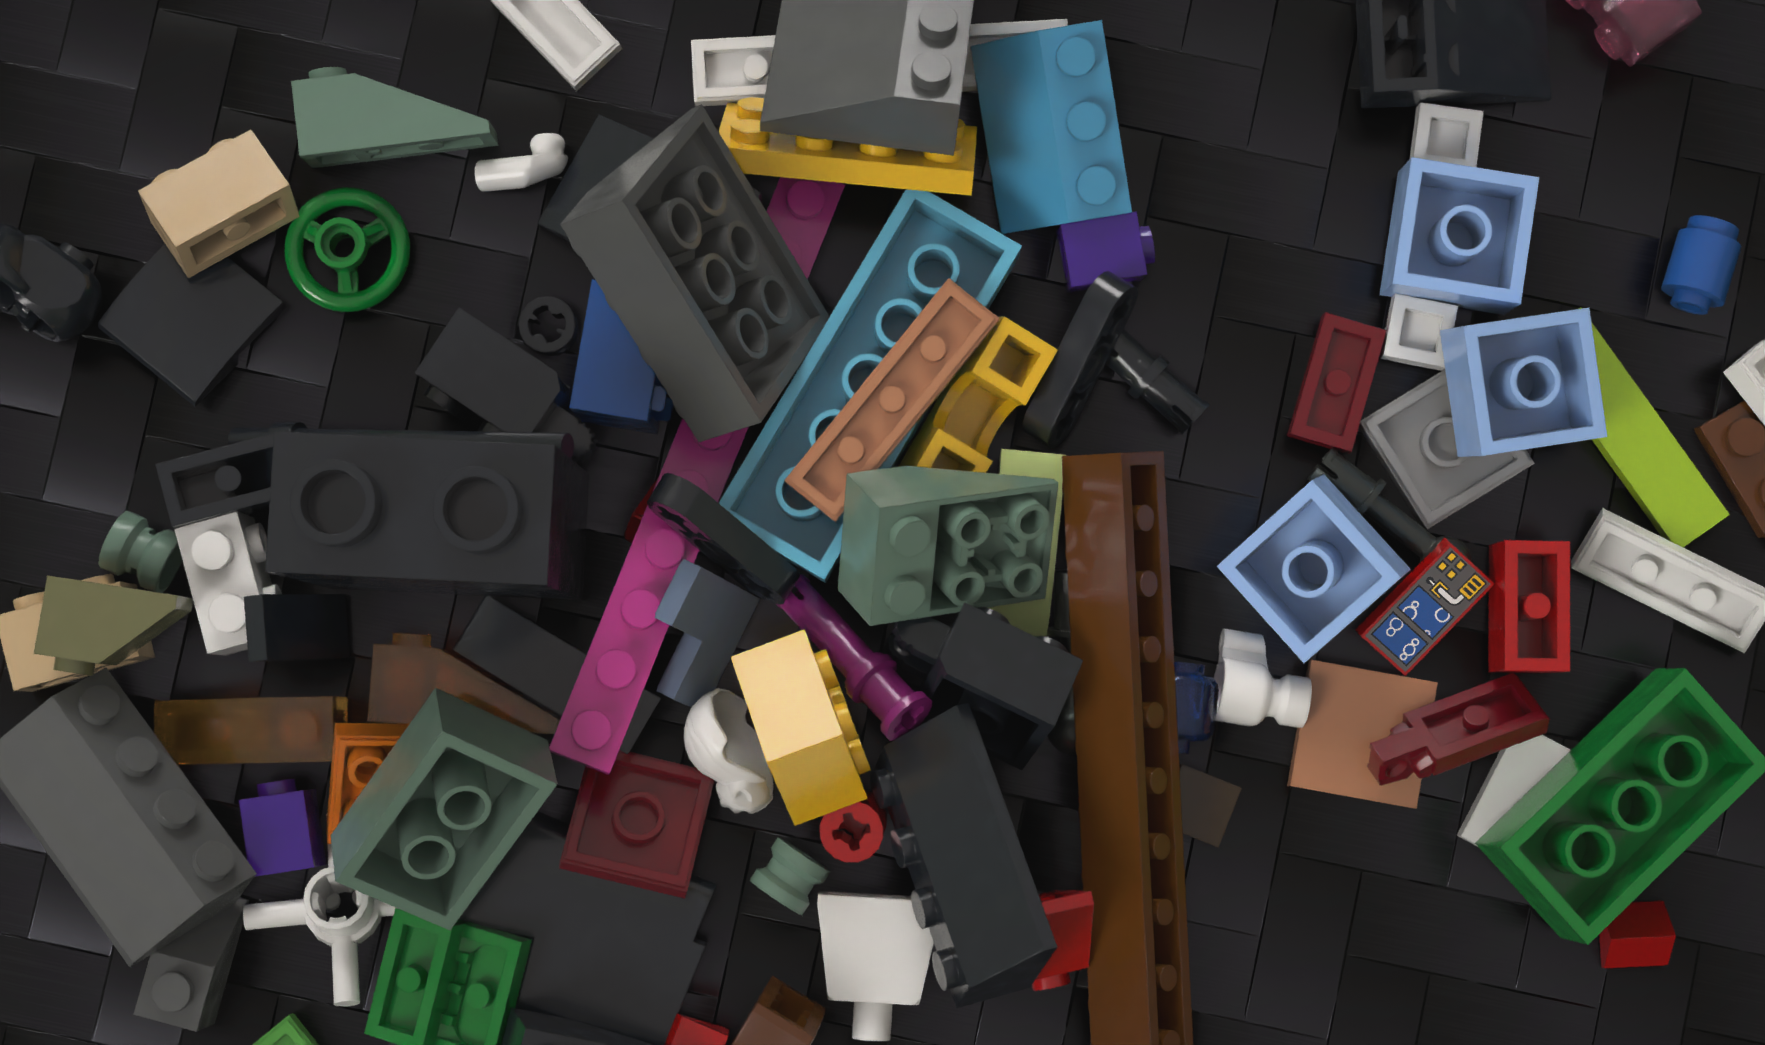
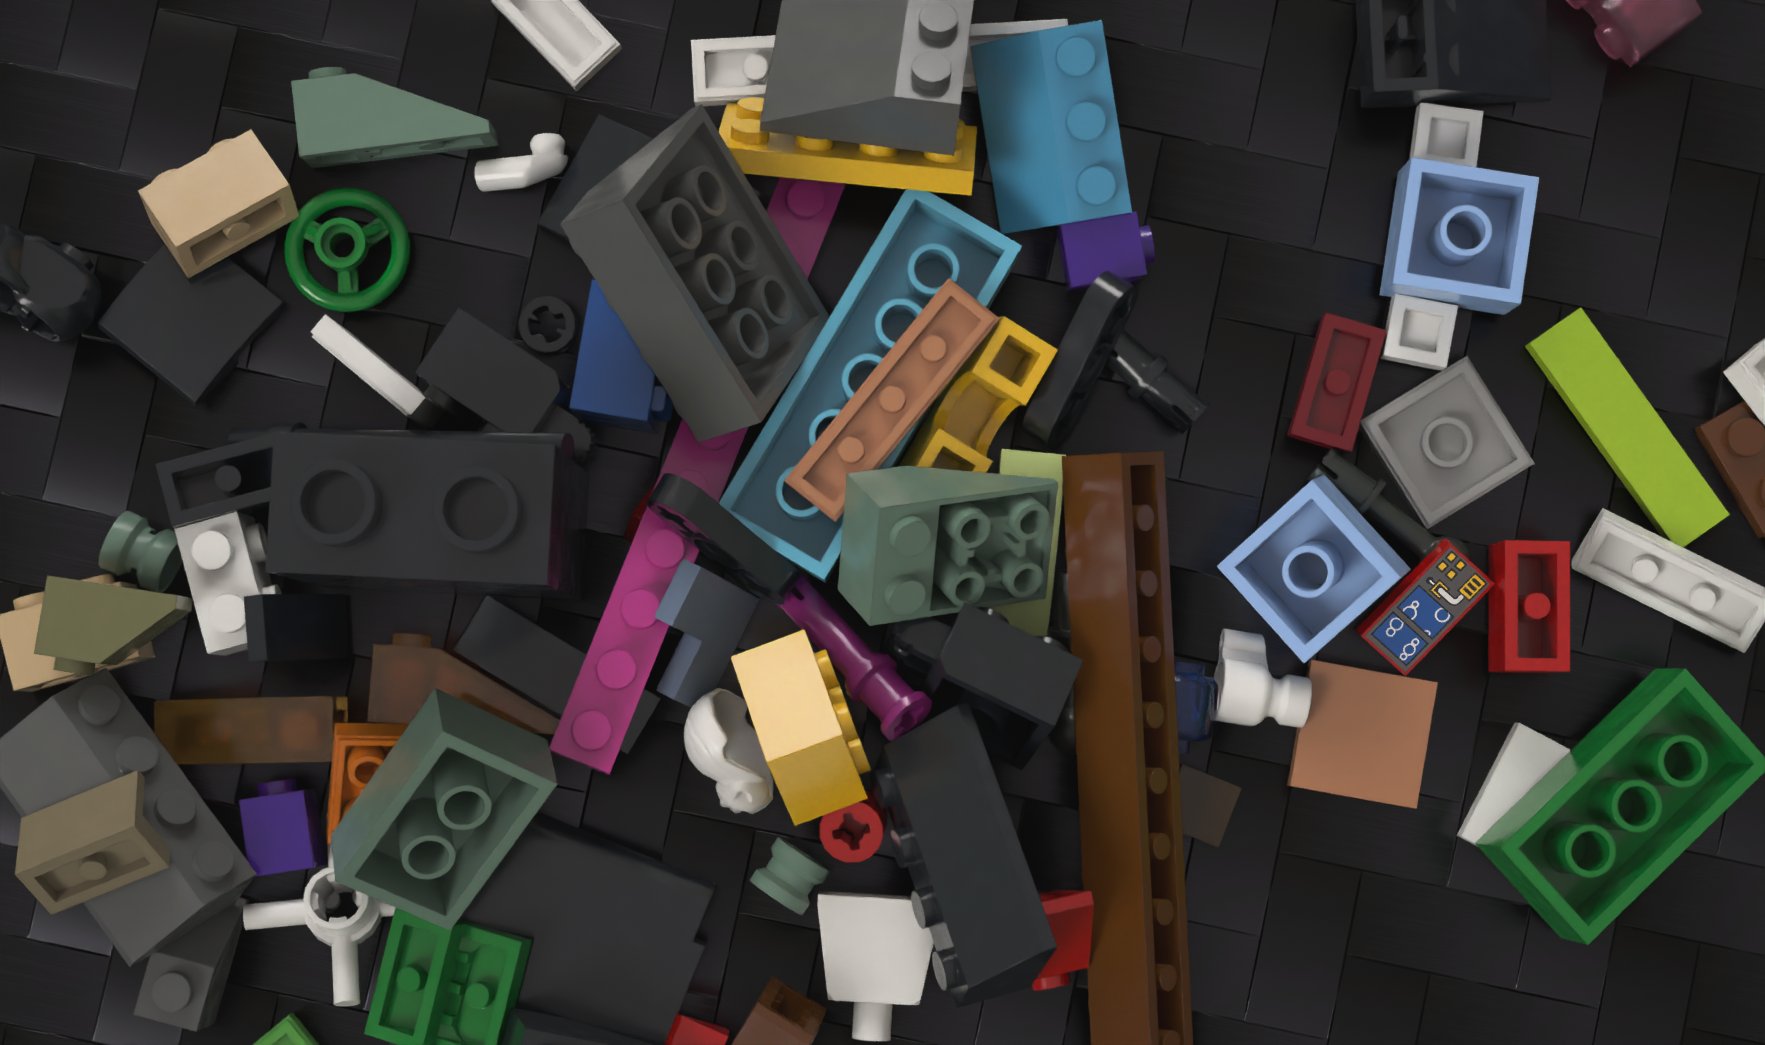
(89, 845): none -> dark tan panel
(376, 372): none -> white tile
(638, 823): dark red tile -> none
(1458, 730): dark red hinge -> none
(1523, 383): light blue brick -> none
(1638, 937): red slope -> none
(1702, 264): blue brick -> none

